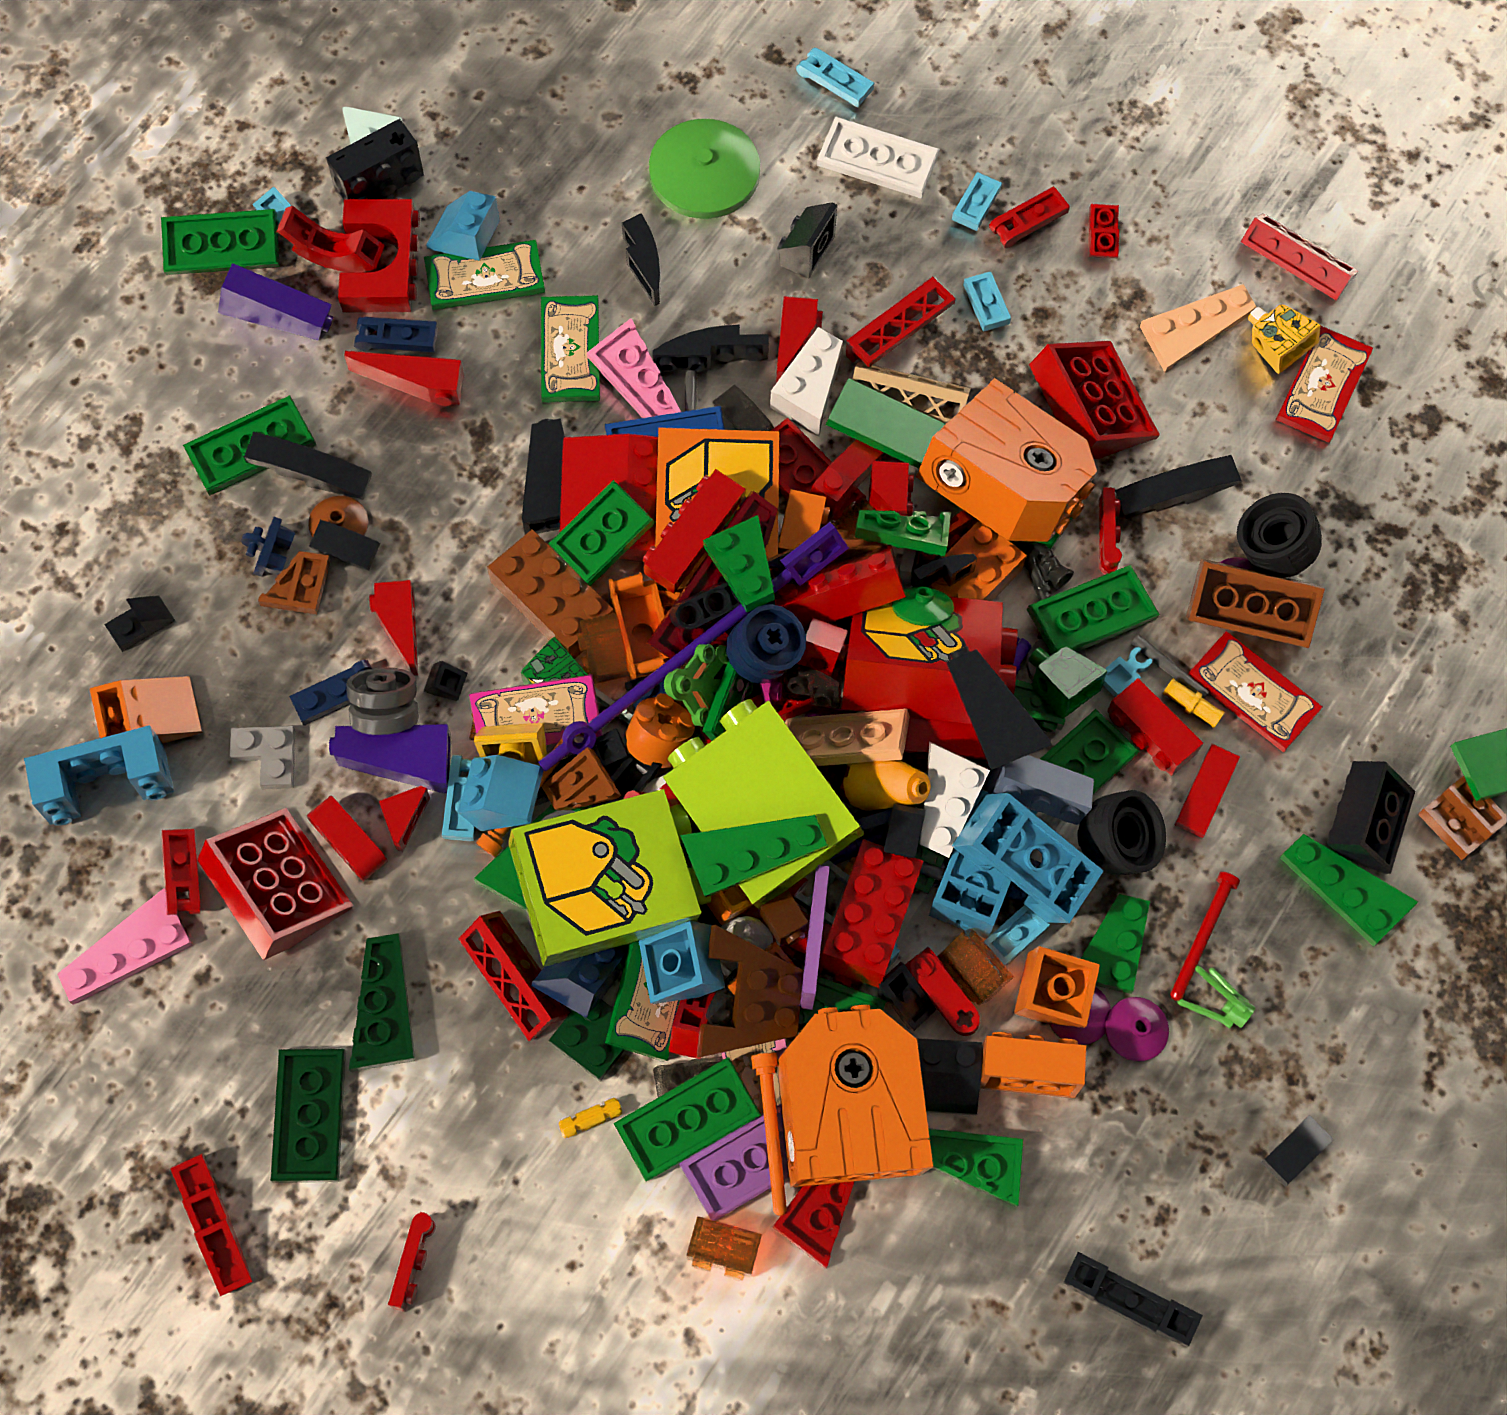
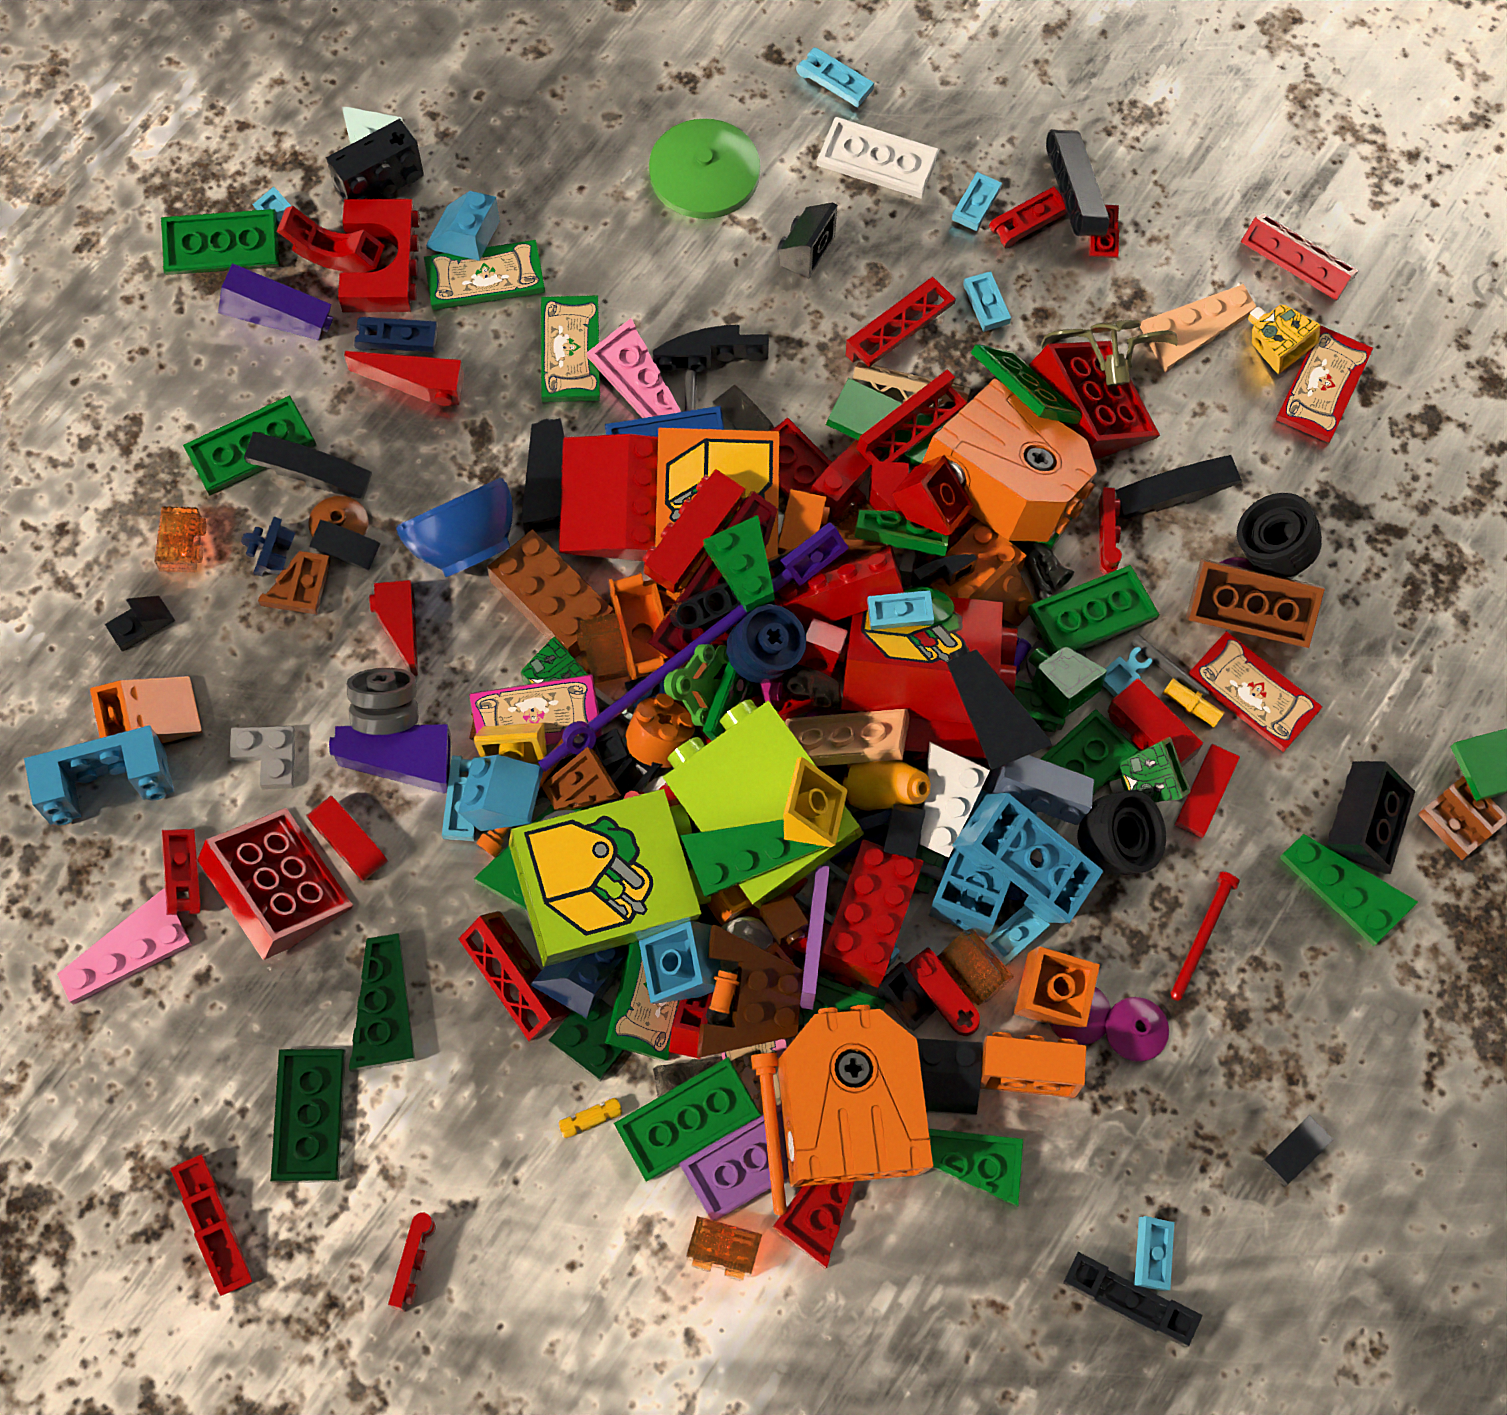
(179, 539): none -> clear orange brick
(326, 695): dark blue plate -> none
(403, 814): red slope -> none
(445, 681): black slope -> none
(462, 529): none -> blue piece
(602, 533): green tile -> none
(642, 256): black slope -> none
(723, 991): none -> orange pin
(797, 326): red slope -> none
(808, 381): white wedge -> none
(813, 806): none -> yellow slope
(900, 610): none -> medium azure plate
(909, 411): none -> red fence
(933, 496): none -> red slope
(1007, 587): none -> dark orange wing
(1026, 384): none -> green tile
(1077, 183): none -> beam
(1116, 366): none -> olive plant
(1119, 943): green wing -> none
(1153, 772): none -> green torso
(1154, 1253): none -> medium azure plate
(1237, 1007): bright green plant -> none

